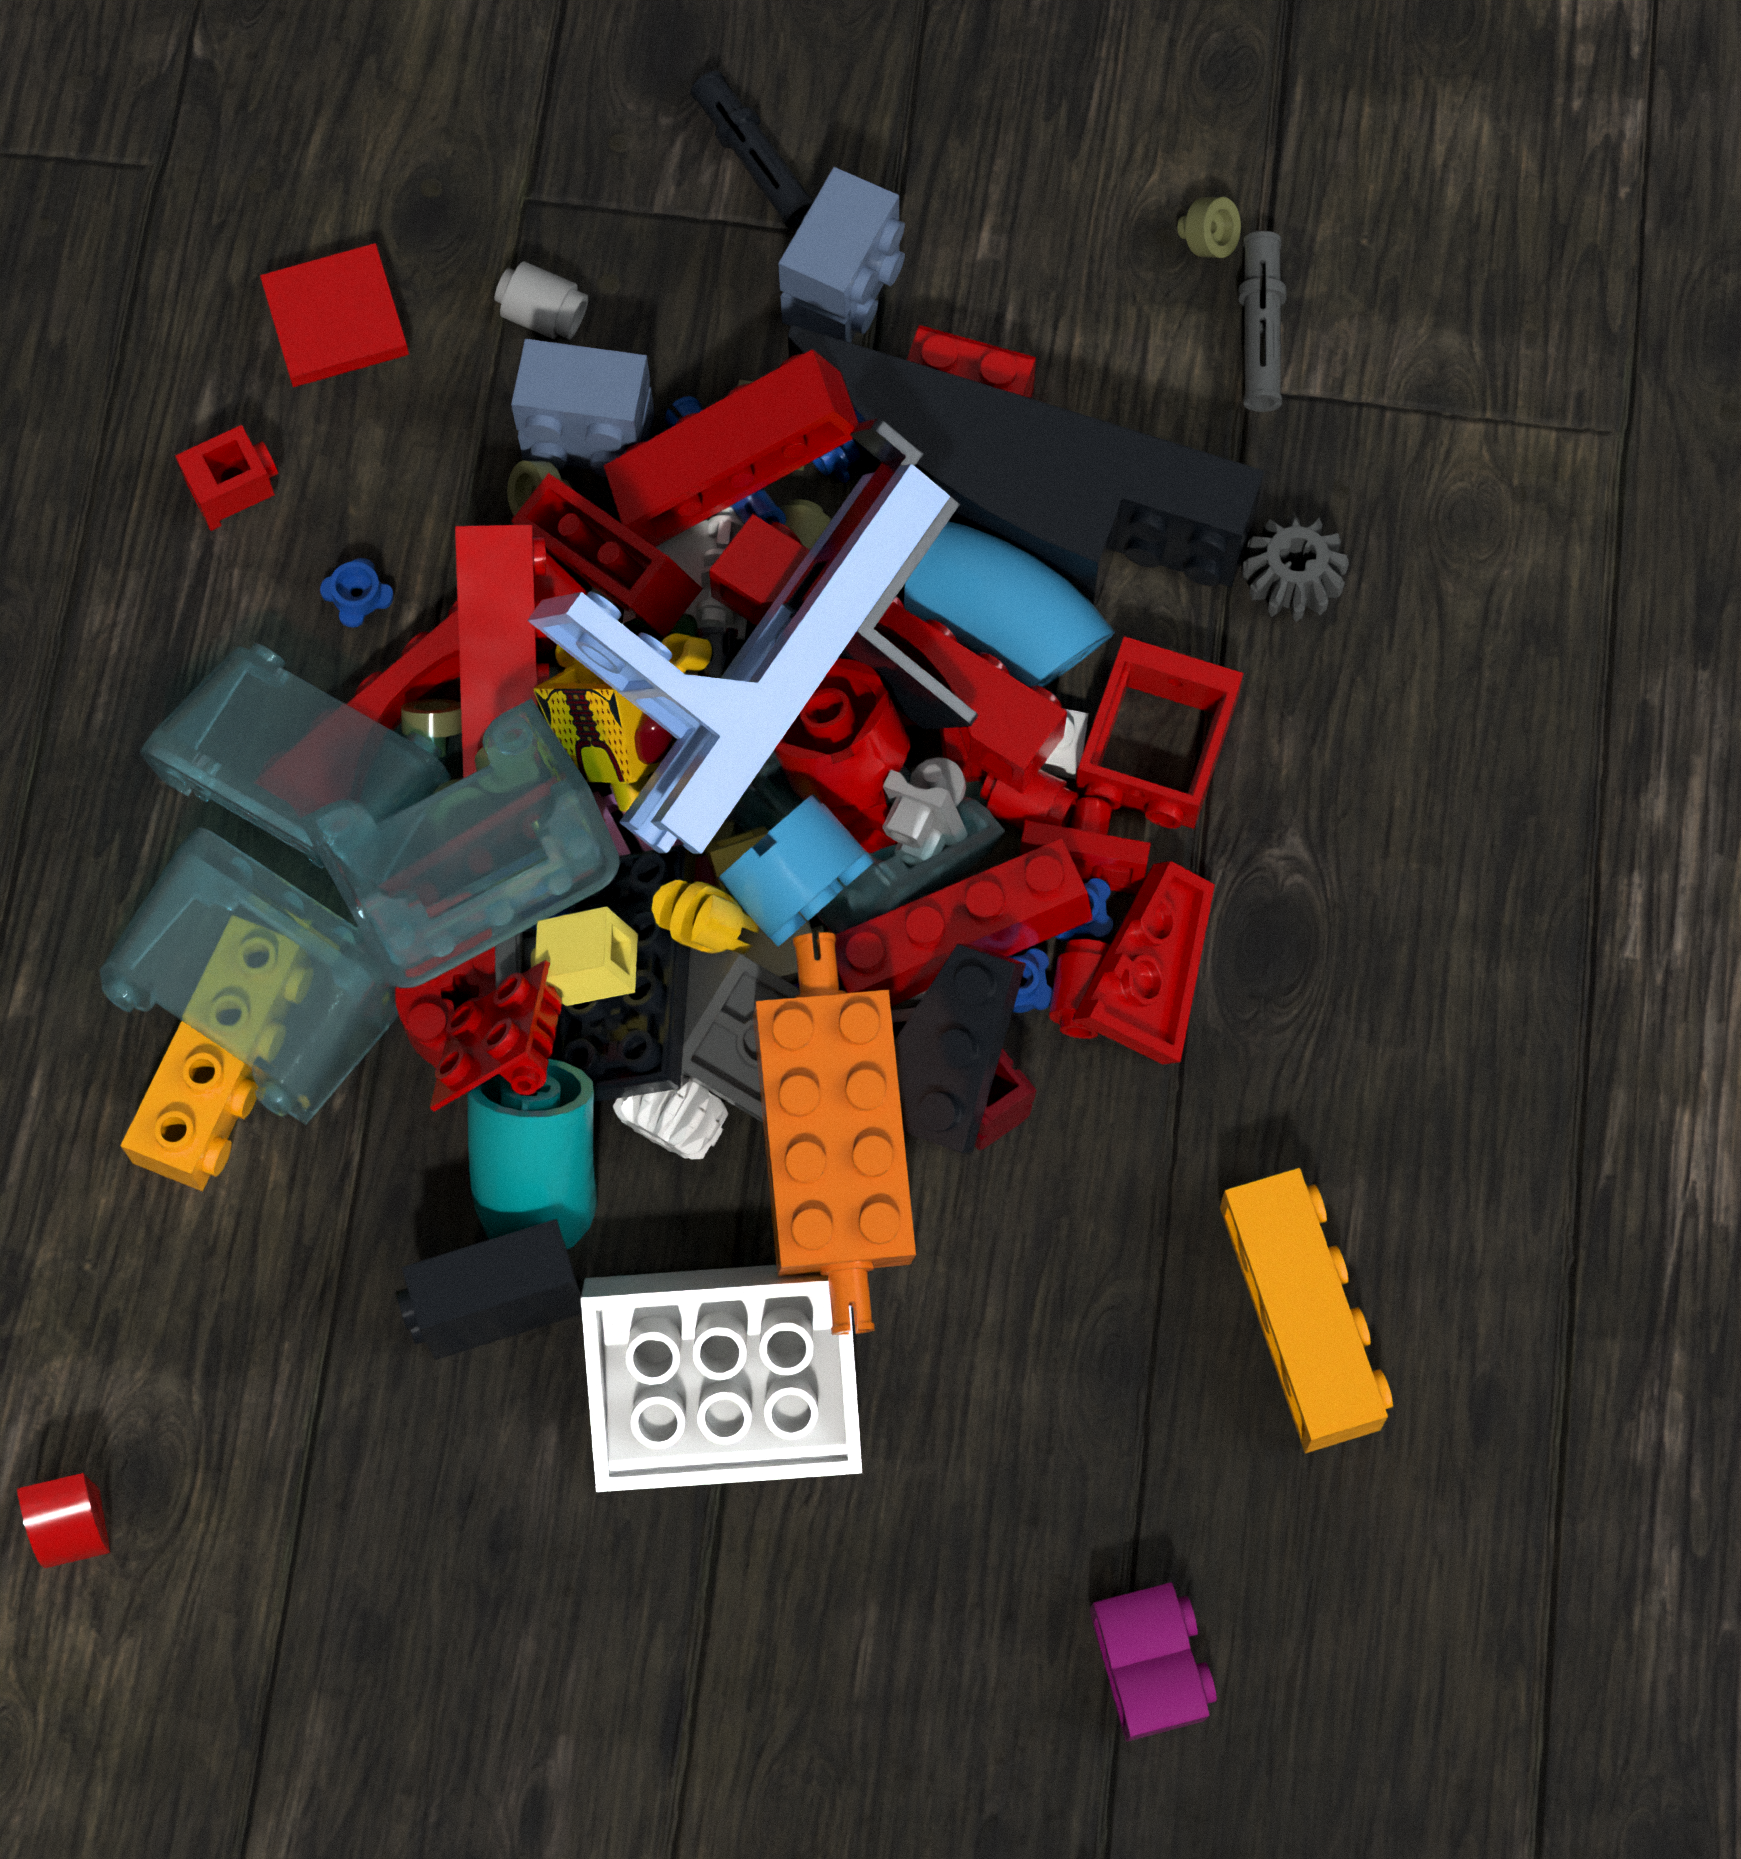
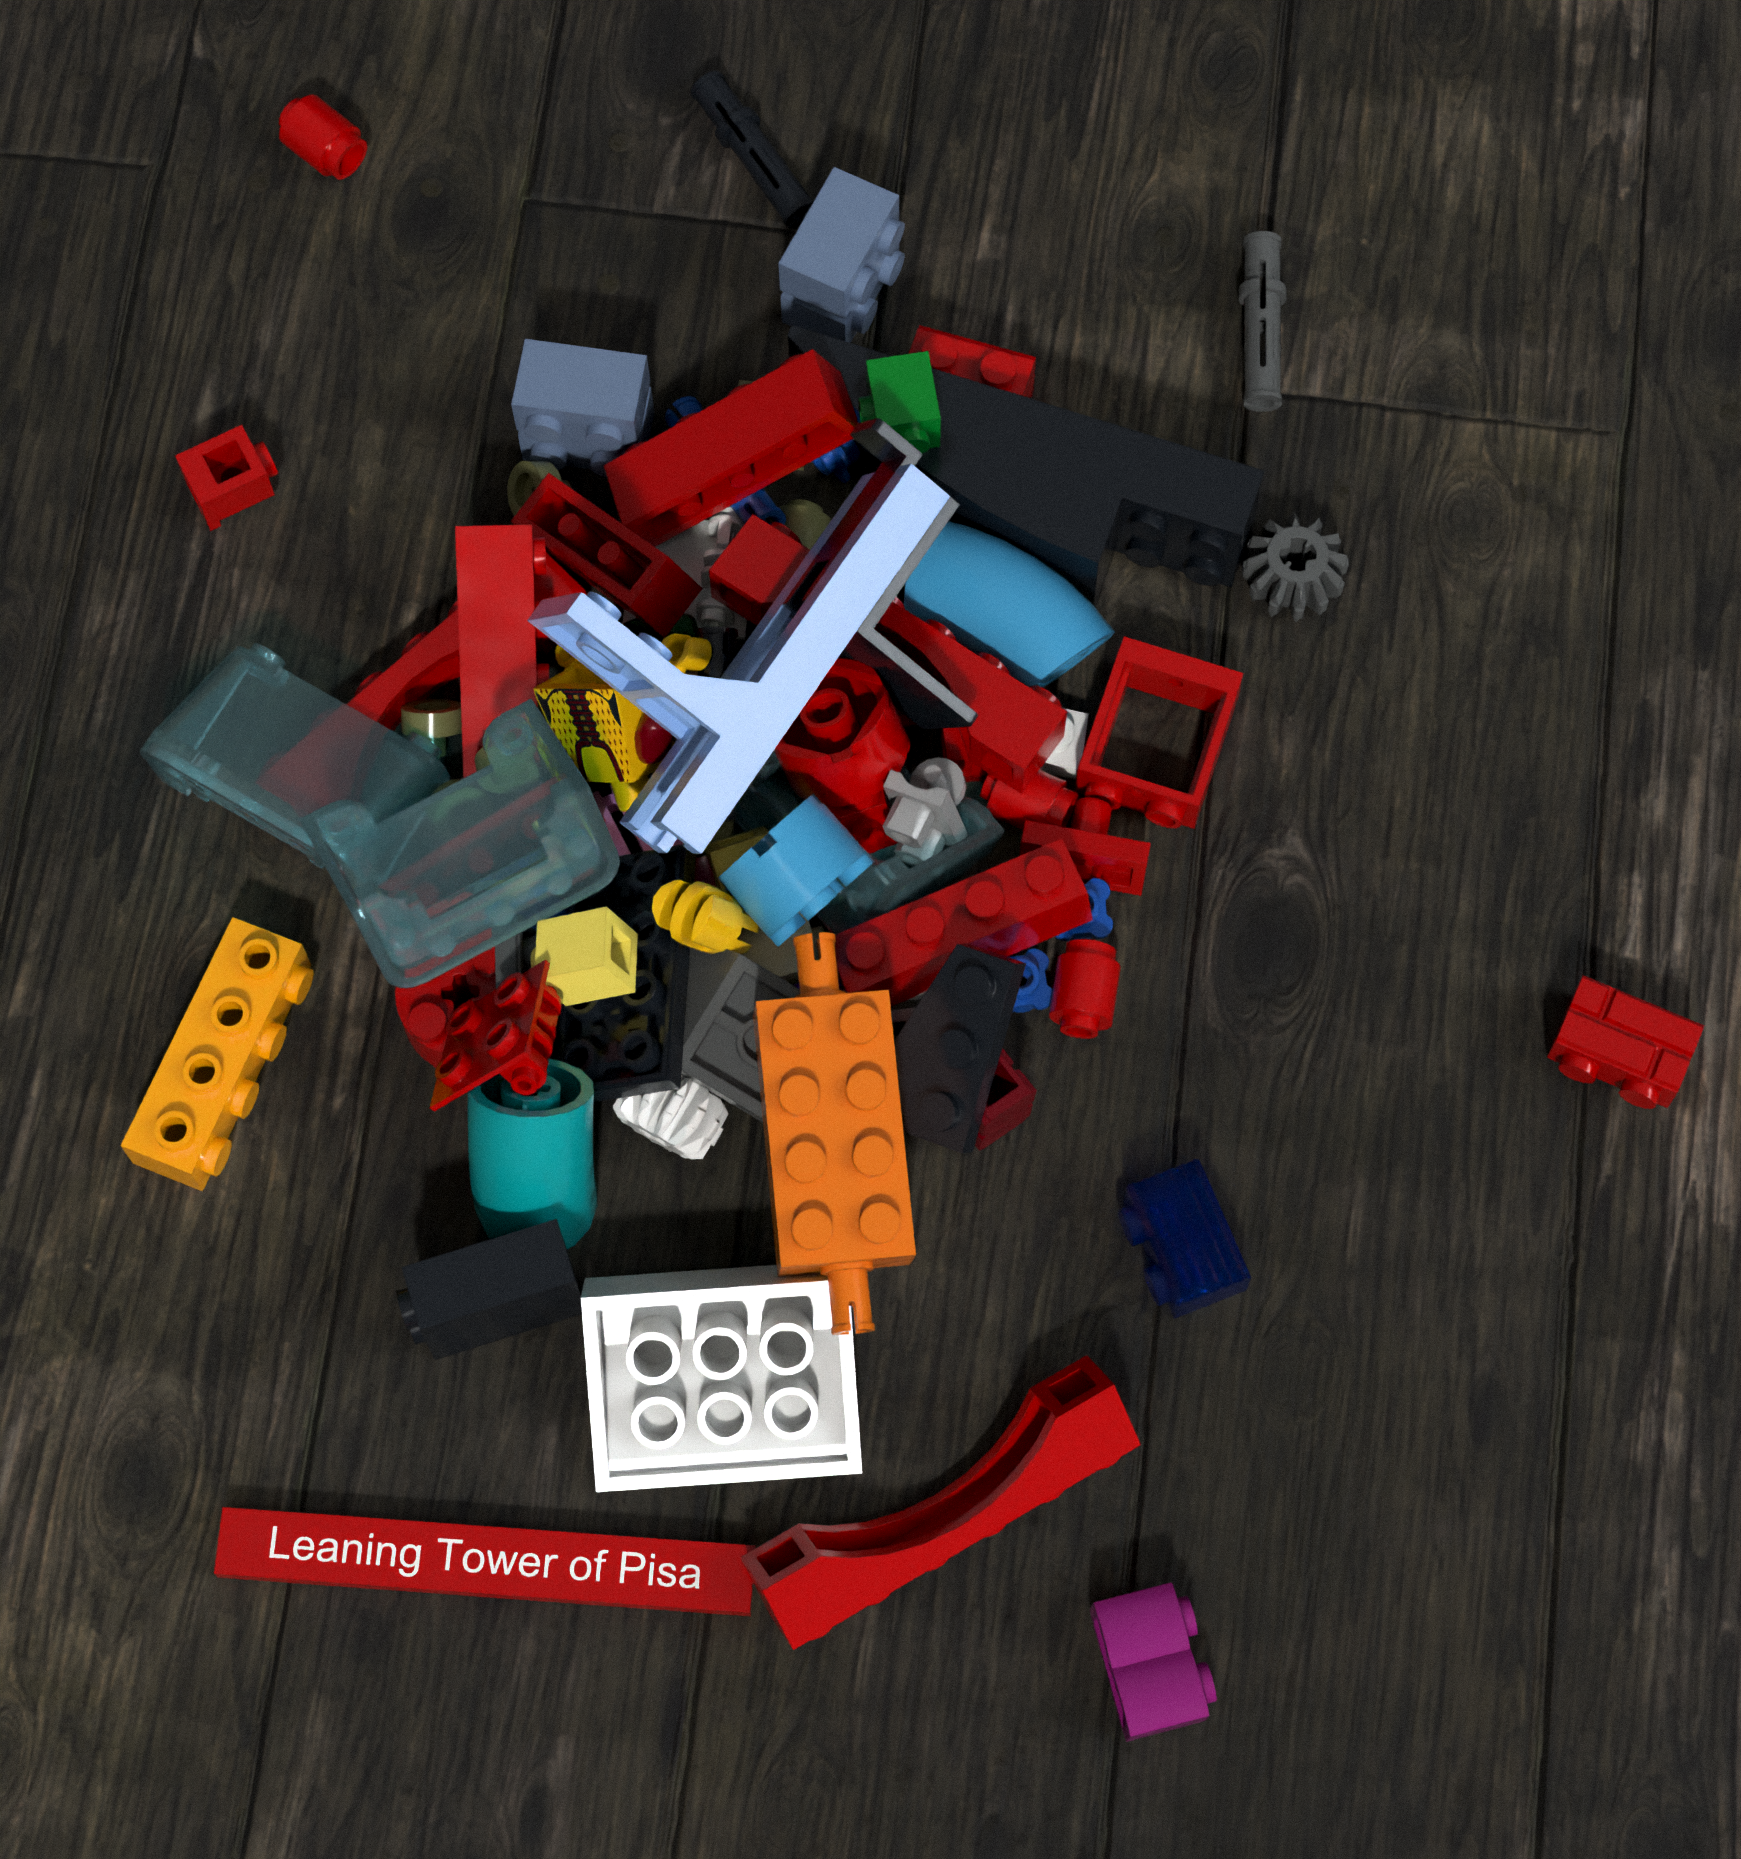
(64, 1520): red brick -> none
(254, 972): clear light blue windscreen -> none
(322, 137): none -> red brick
(334, 315): red tile -> none
(352, 575): blue plate -> none
(484, 1561): none -> red tile
(541, 301): light grey brick -> none
(829, 1573): none -> red arch
(903, 397): none -> green brick
(1152, 966): red wing -> none
(1184, 1239): none -> clear blue brick
(1211, 227): olive tile -> none
(1304, 1310): light orange brick -> none
(1624, 1044): none -> red brick

